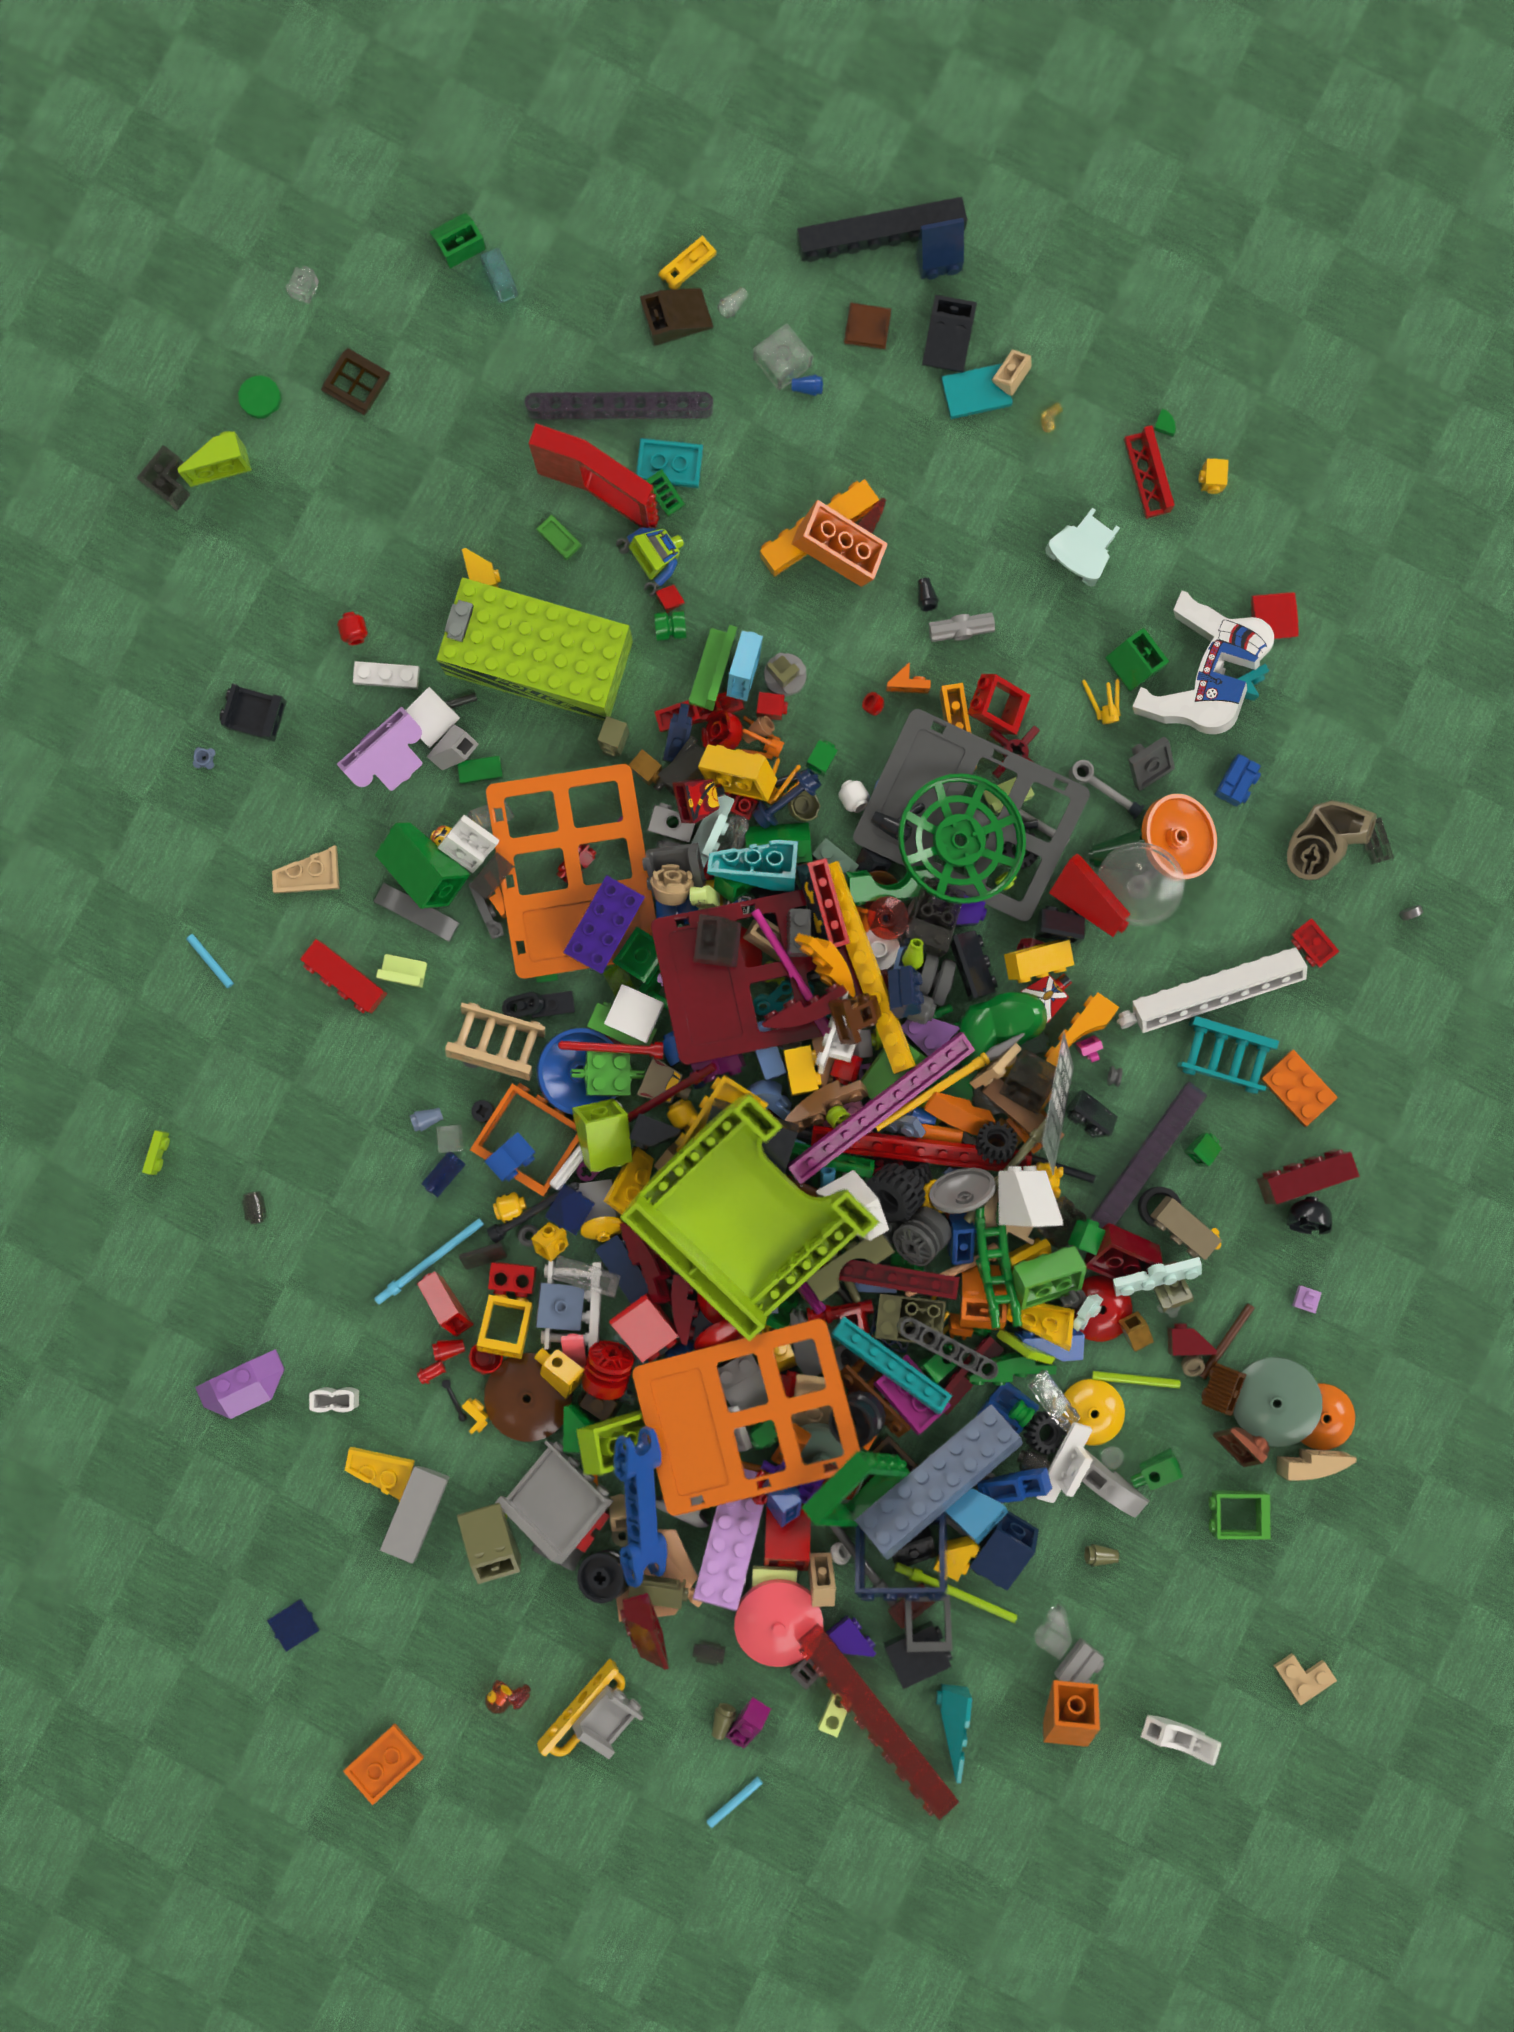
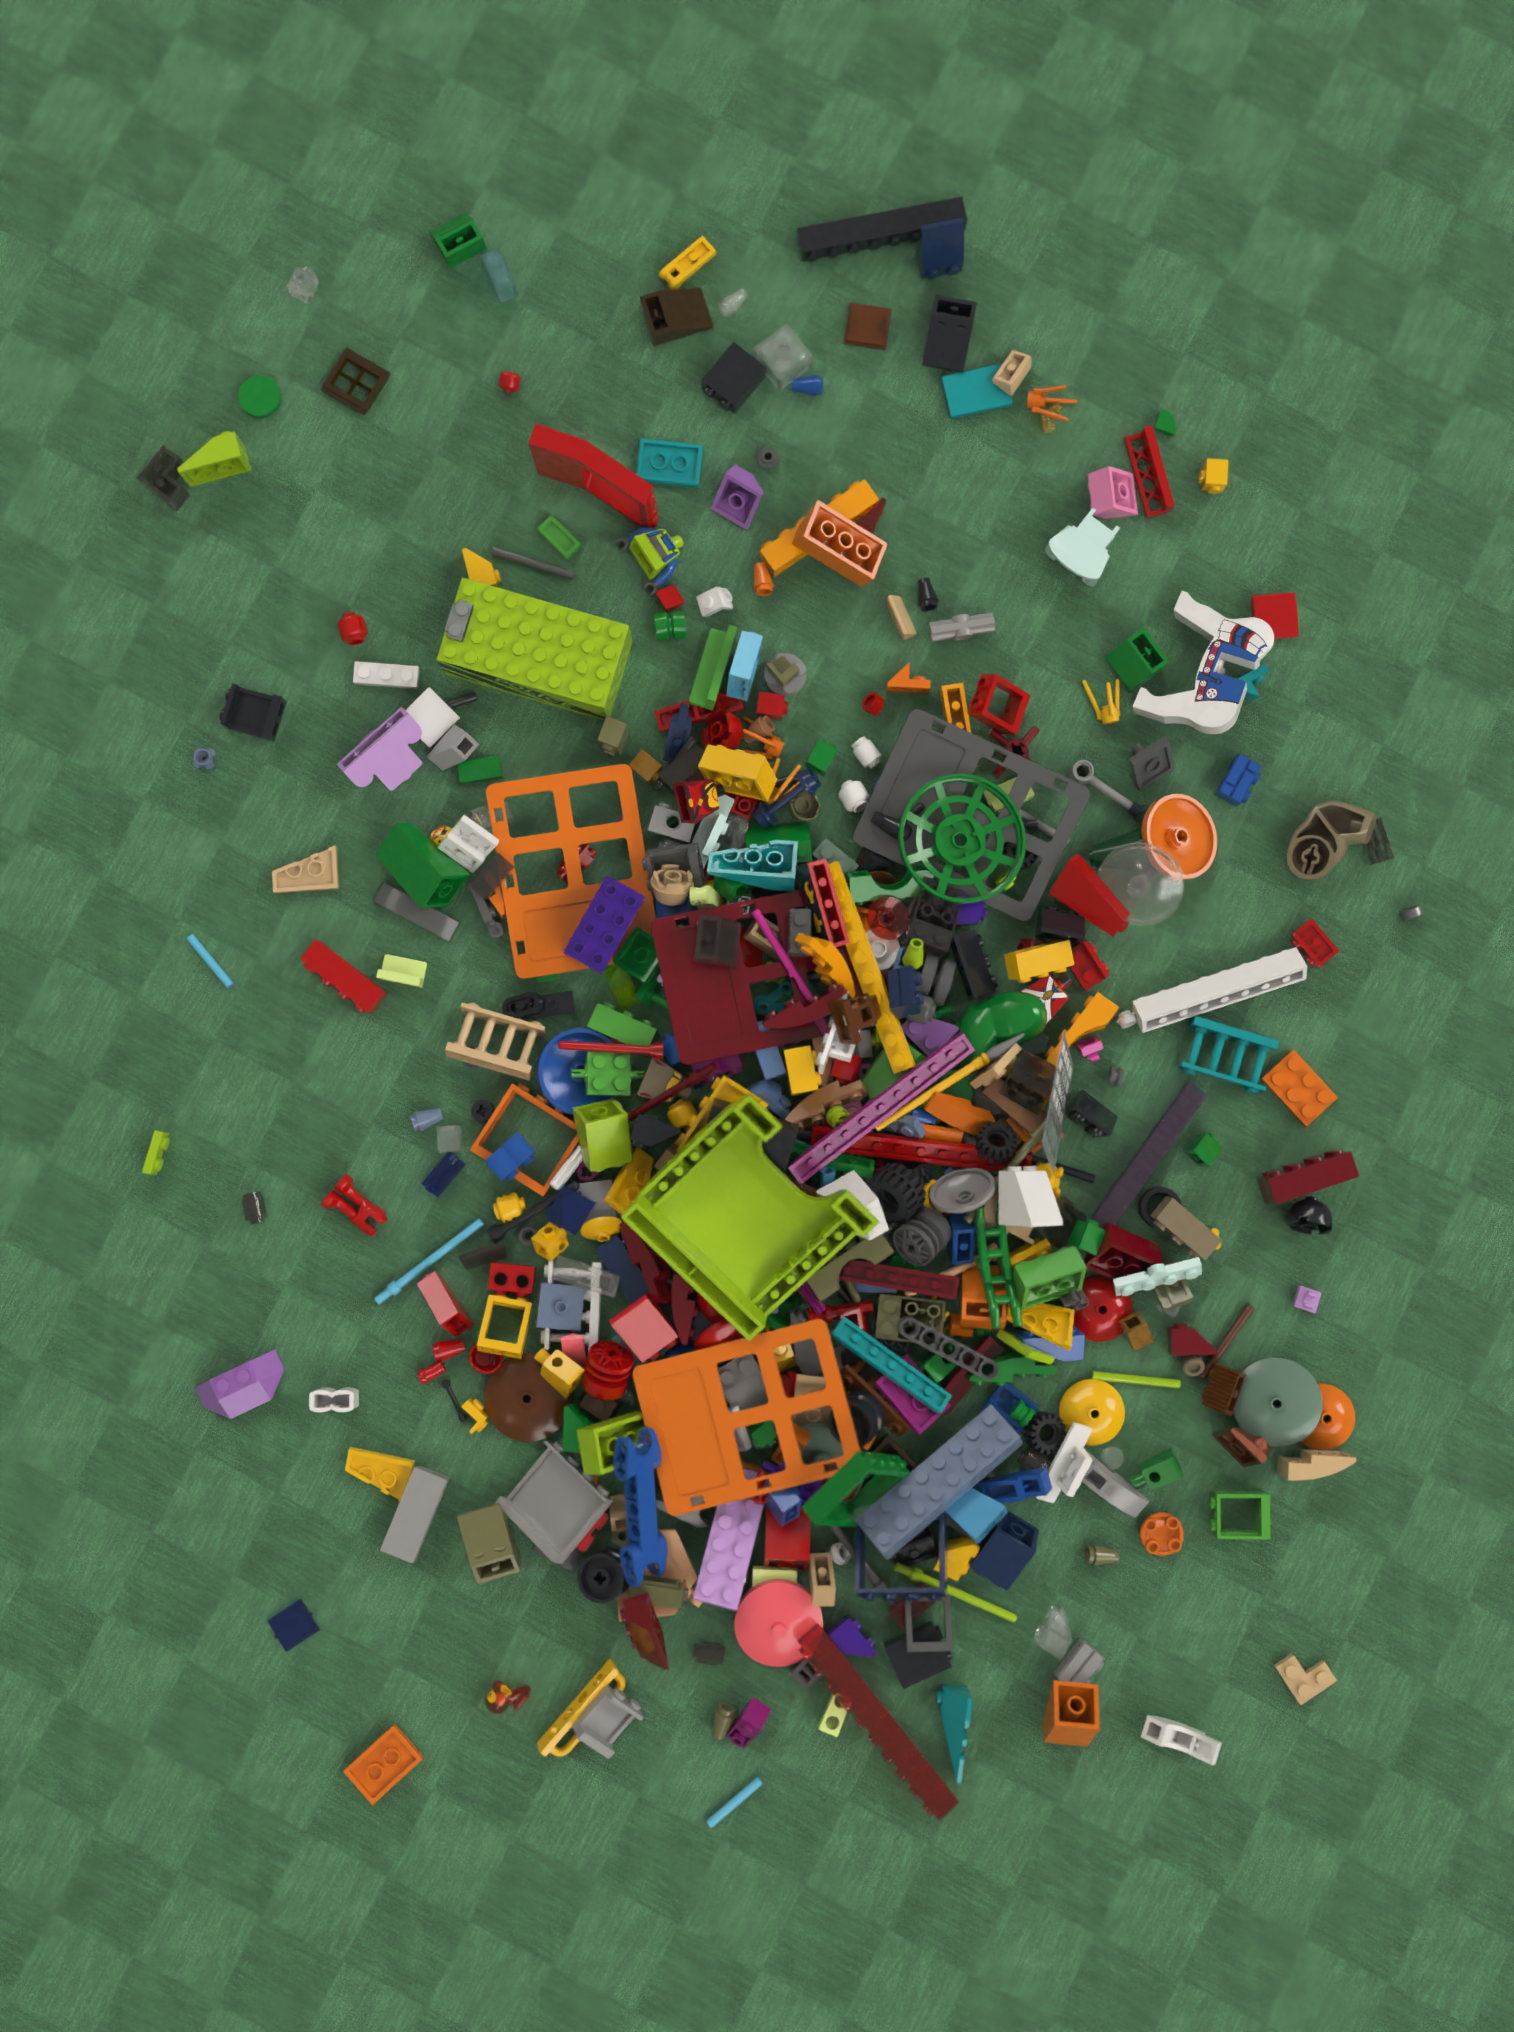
(359, 1217): none -> red piece
(509, 382): none -> red piece
(533, 563): none -> dark grey bar
(610, 399): clear purple beam -> none
(634, 1013): white slope -> none
(675, 507): green slope -> none
(714, 601): none -> white bracket
(733, 378): none -> black brick
(738, 496): none -> medium lavender slope
(762, 582): none -> orange cone
(767, 464): none -> dark grey plate
(866, 752): none -> white brick
(900, 617): none -> tan slope
(1037, 400): none -> orange plant
(1053, 1400): clear hinge -> none
(1087, 966): none -> red bracket
(1089, 1309): light aqua plate -> none
(1112, 493): none -> bright pink slope
(1161, 1534): none -> orange dish

